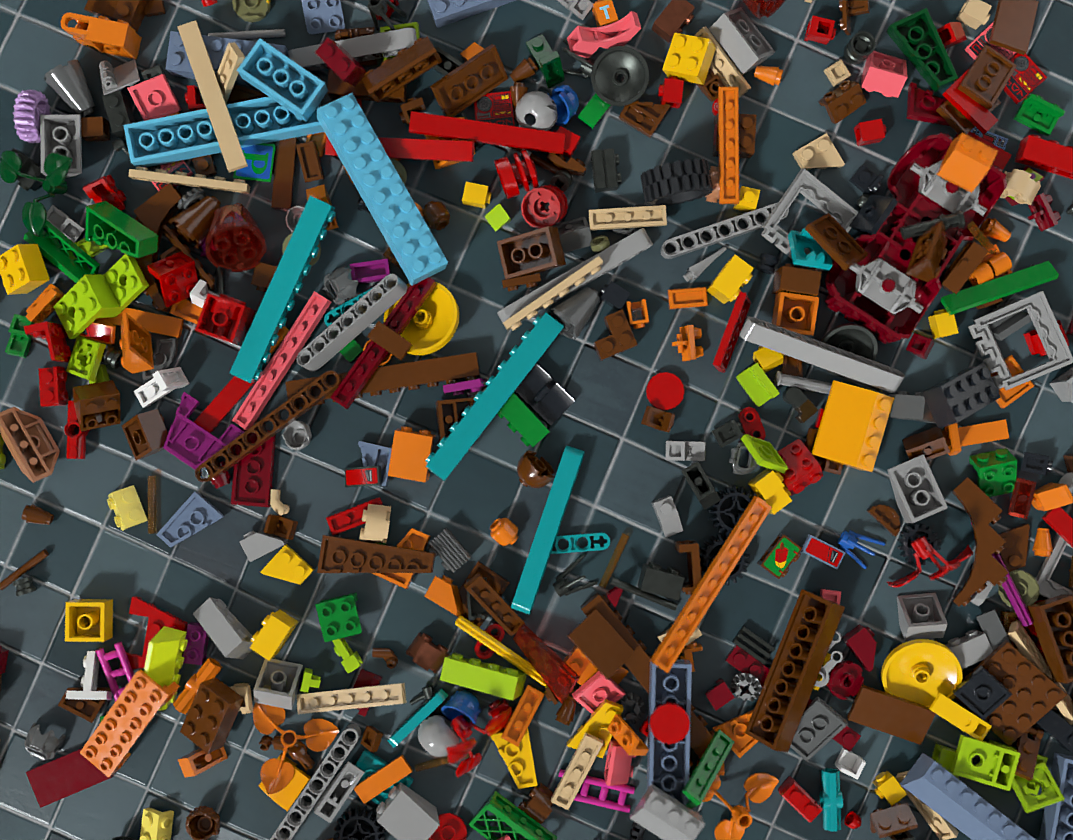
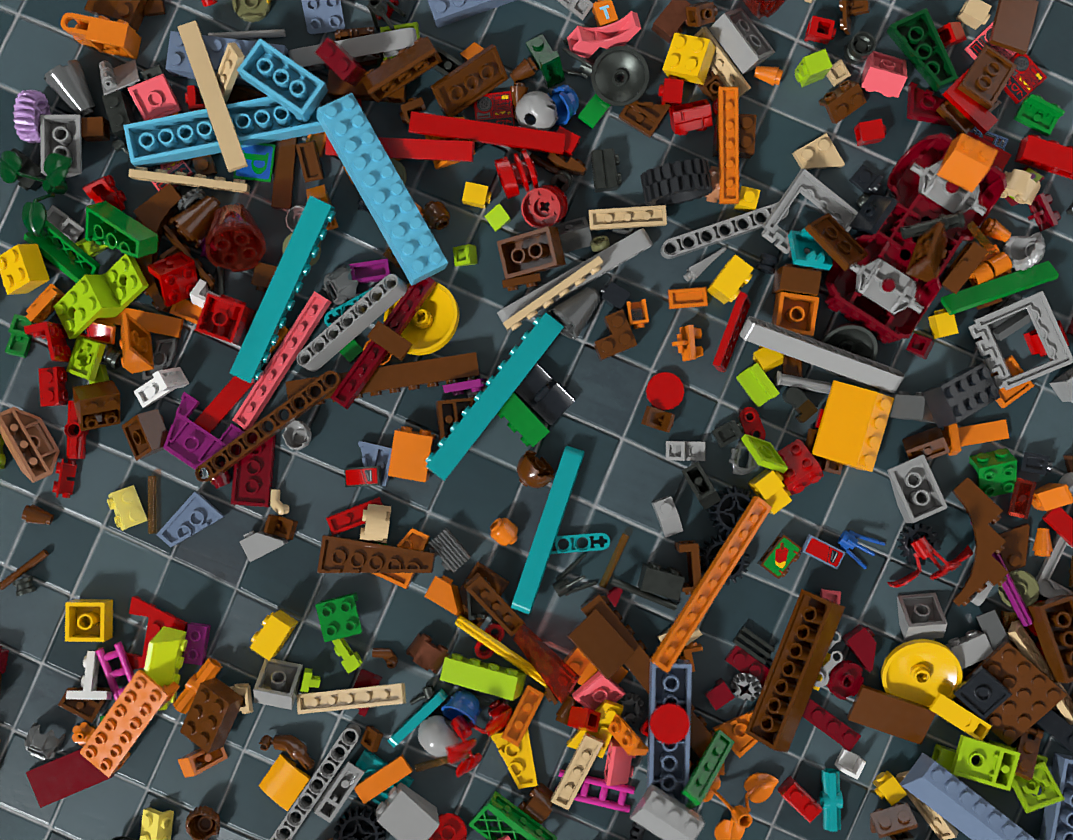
(65, 470): none -> red hinge
(83, 730): none -> orange plant
(224, 629): light grey wedge -> none
(288, 566): yellow wing -> none
(319, 736): orange plant -> none
(465, 255): none -> lime slope
(584, 719): none -> red brick
(690, 117): none -> red brick
(701, 13): none -> reddish brown brick
(813, 68): none -> lime brick
(816, 728): dark grey tile -> none
(852, 820): red hinge -> none
(886, 517): reddish brown tile -> none
(1025, 250): none -> light grey hair

